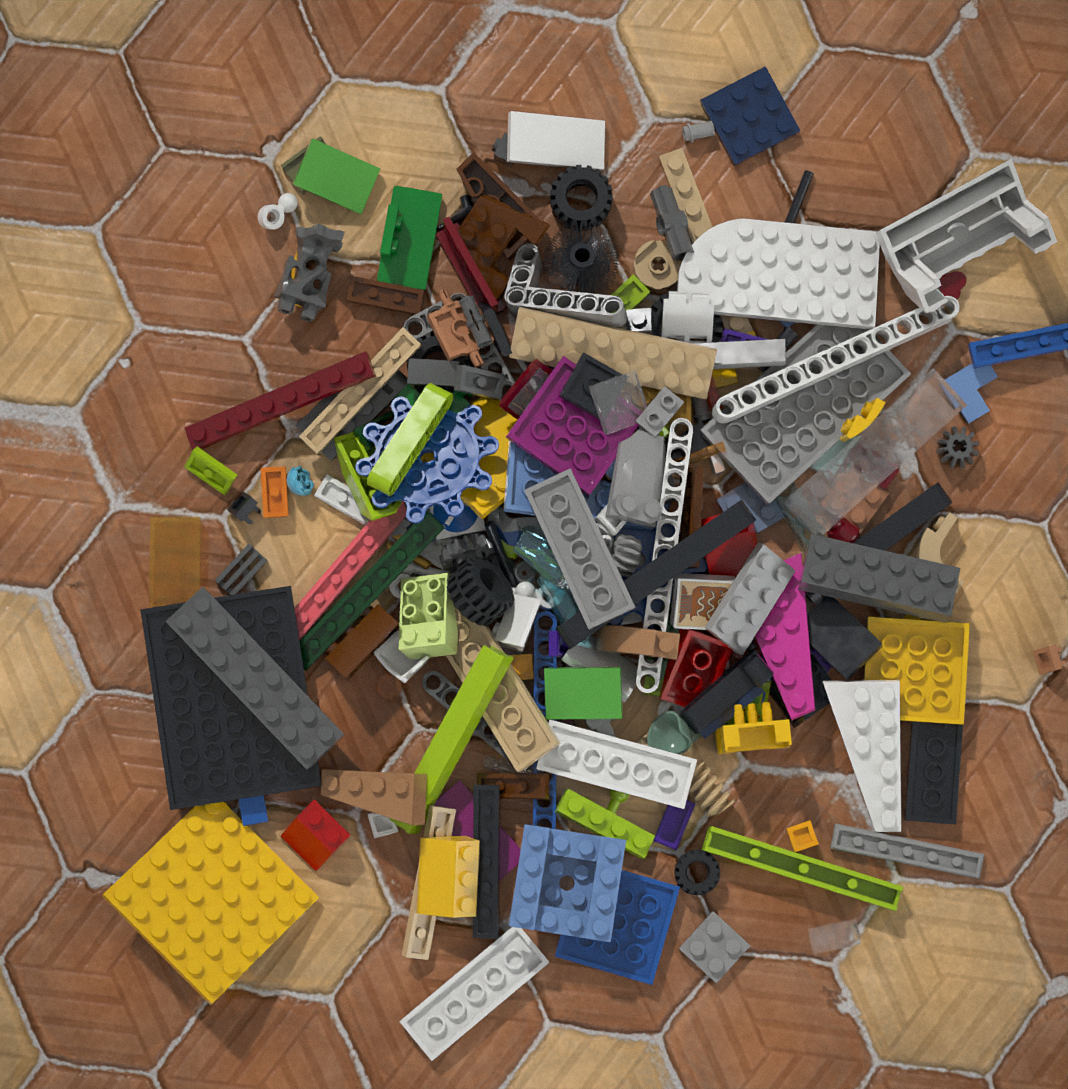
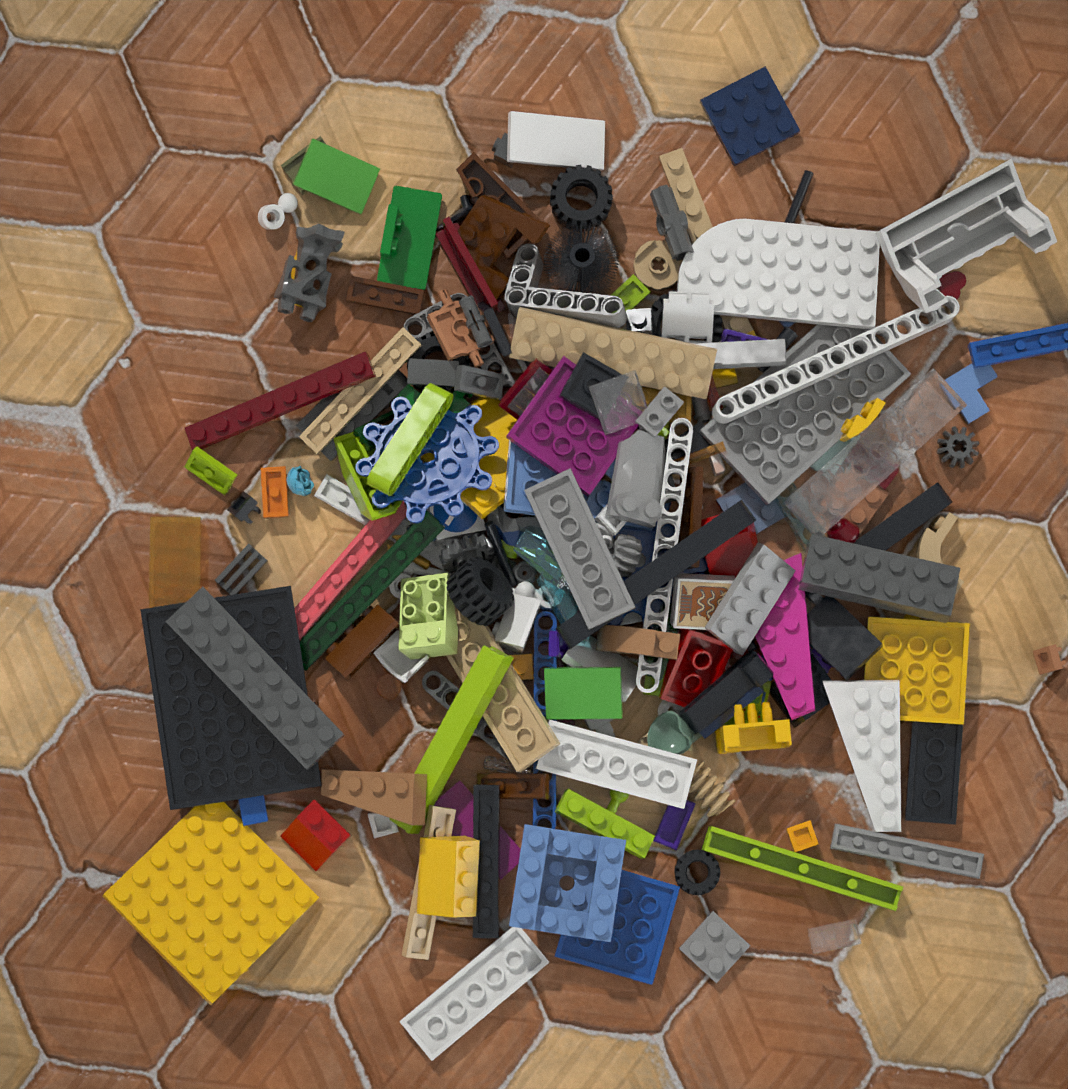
(697, 131): light grey pin -> none

